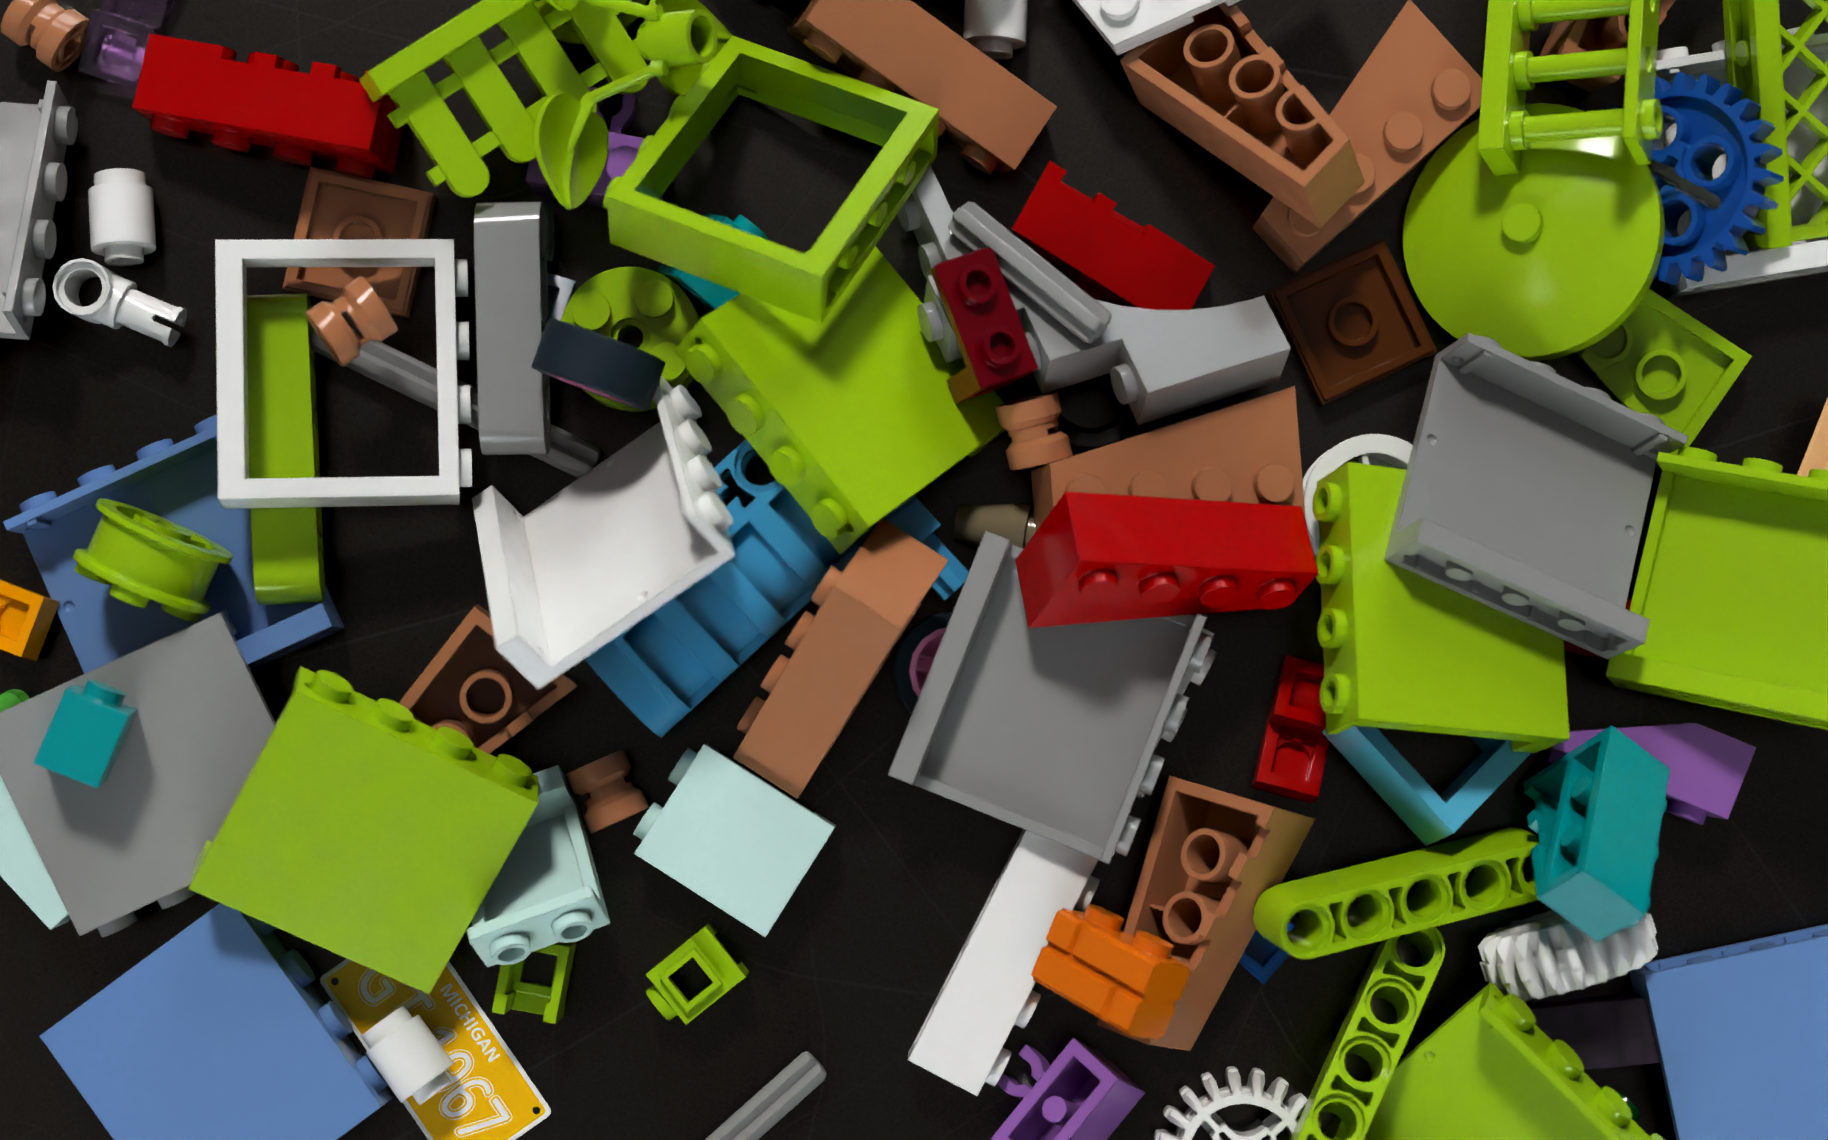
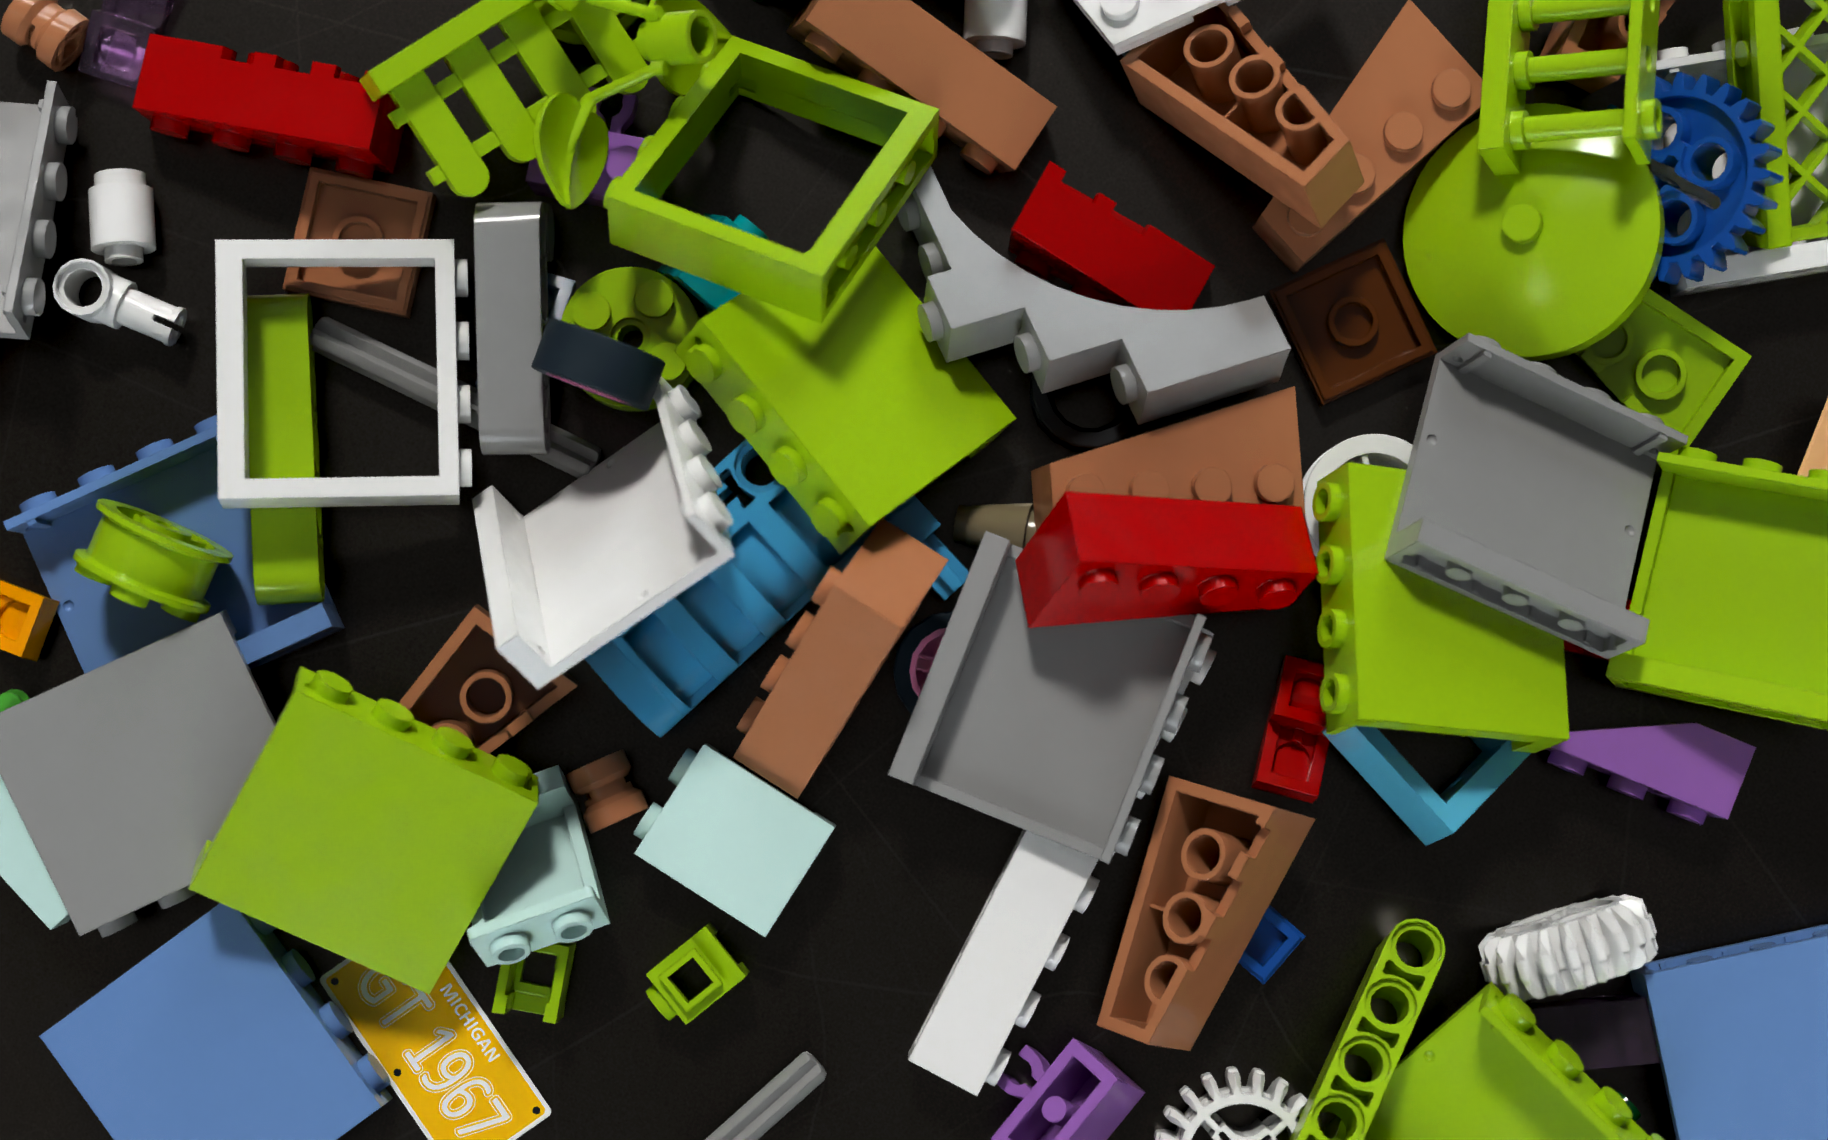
(86, 733): teal brick -> none
(364, 313): nougat wheel -> none
(408, 1056): white brick -> none
(983, 324): dark red bracket -> none
(1031, 273): light grey axle -> none
(1034, 431): nougat wheel -> none
(1110, 972): orange brick -> none
(1383, 892): lime beam -> none
(1598, 832): teal wedge -> none

